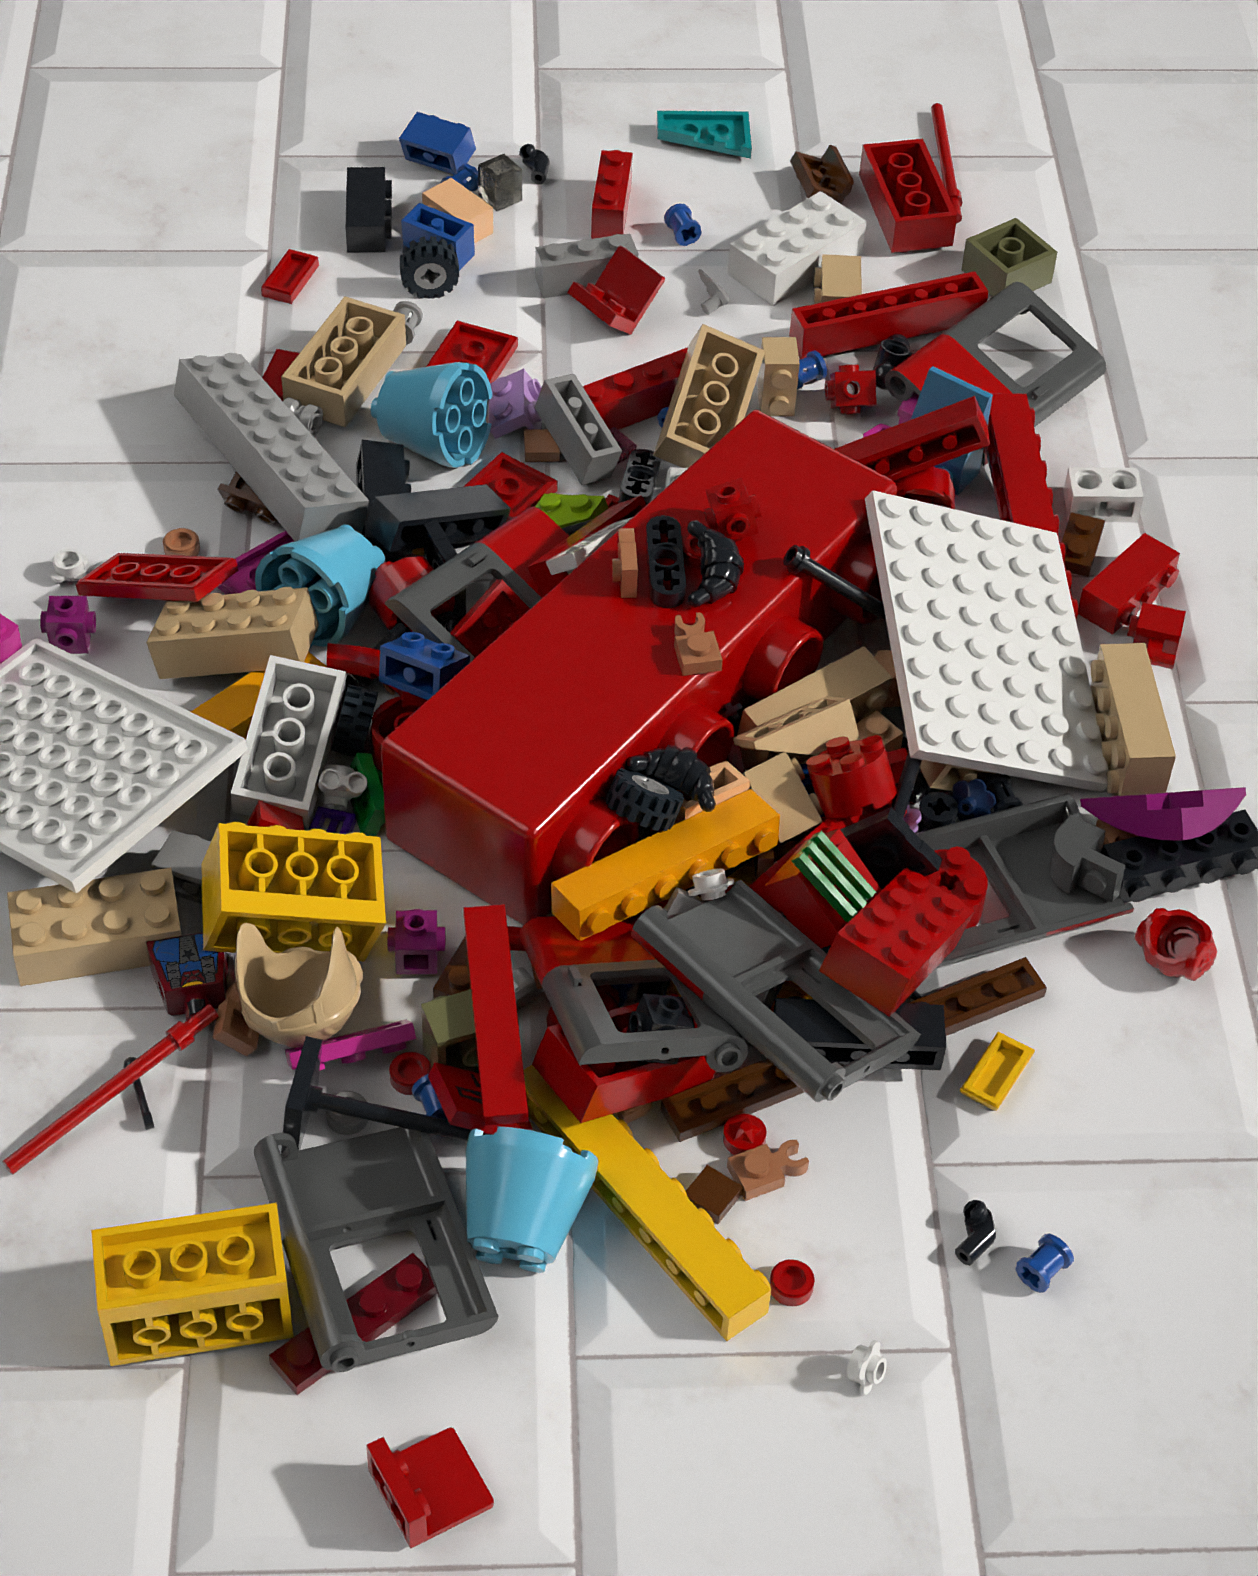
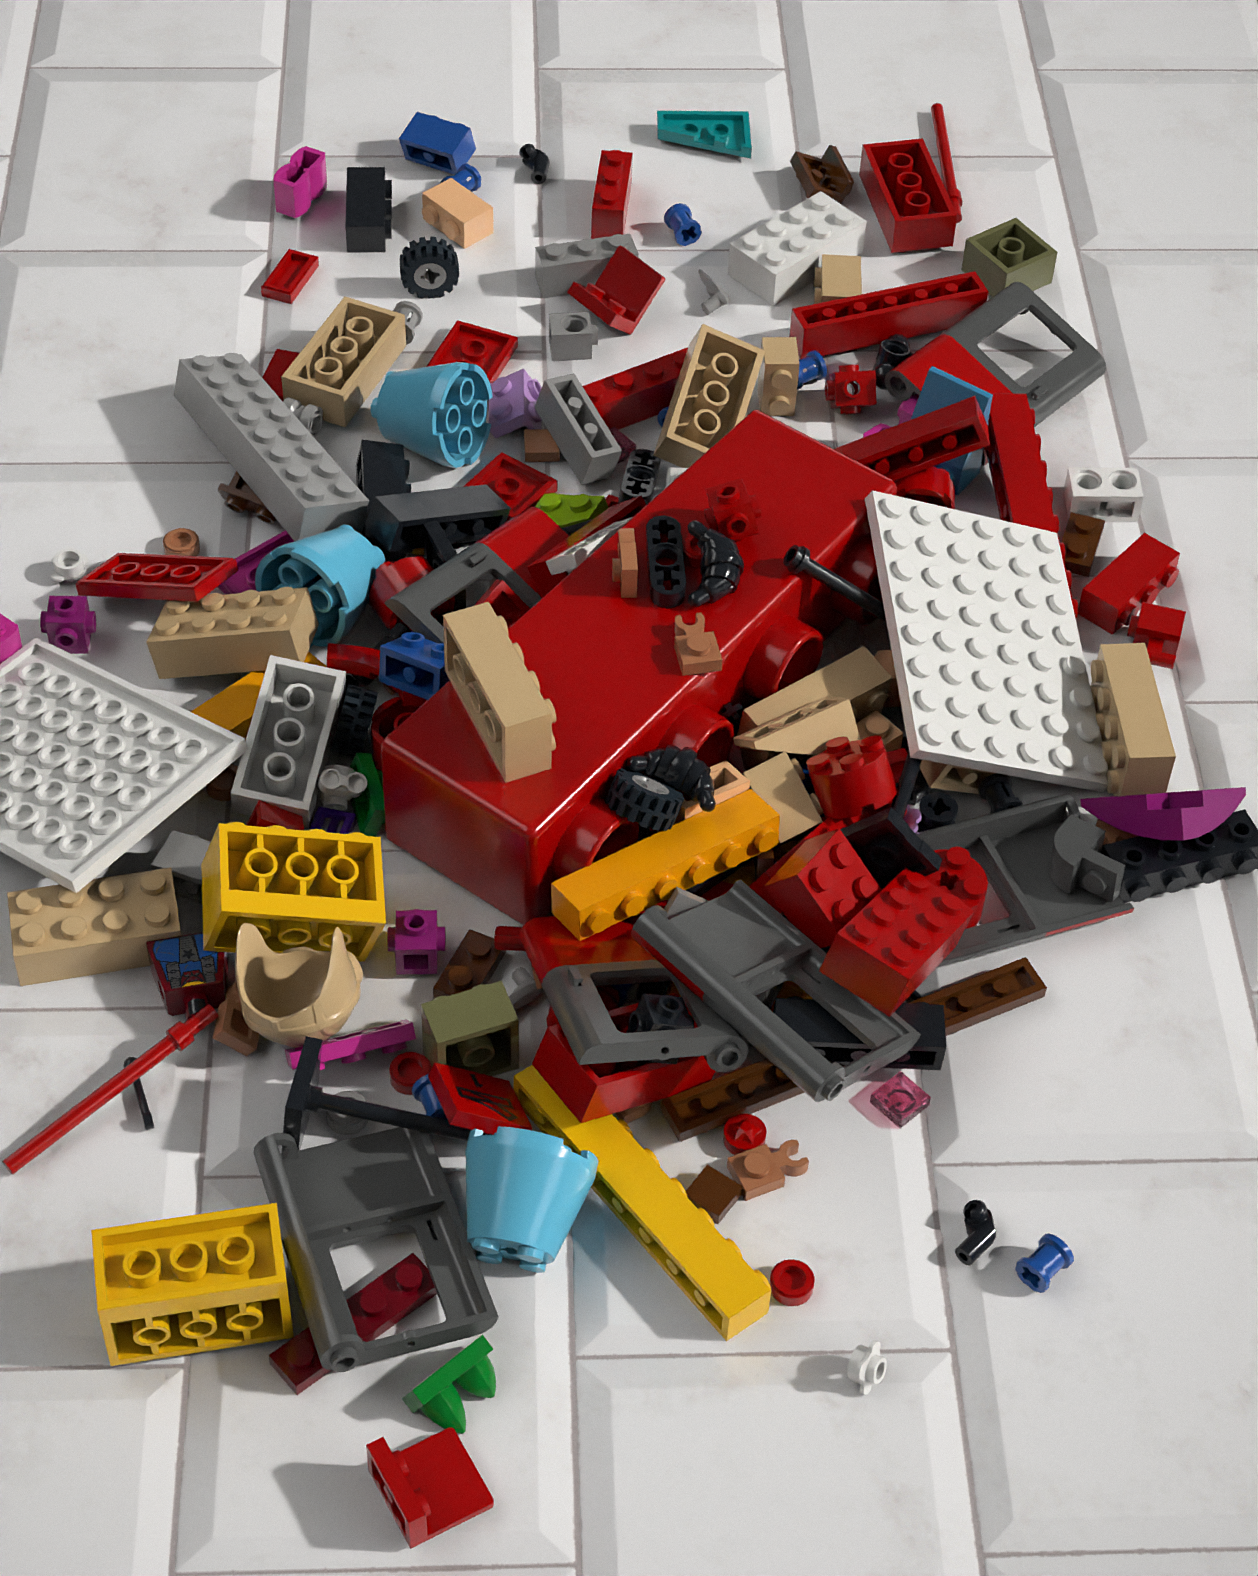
(221, 786): none -> nougat tile
(300, 182): none -> dark pink brick
(427, 222): blue brick -> none
(440, 1398): none -> green tile
(495, 1015): red tile -> none
(499, 691): none -> tan brick
(500, 182): clear smoke brick -> none
(571, 336): none -> light grey brick
(710, 884): white plate -> none
(838, 871): green tile -> none
(900, 1099): none -> clear pink tile
(975, 796): dark blue plant -> none
(997, 1071): yellow tile -> none
(1177, 943): red hair -> none

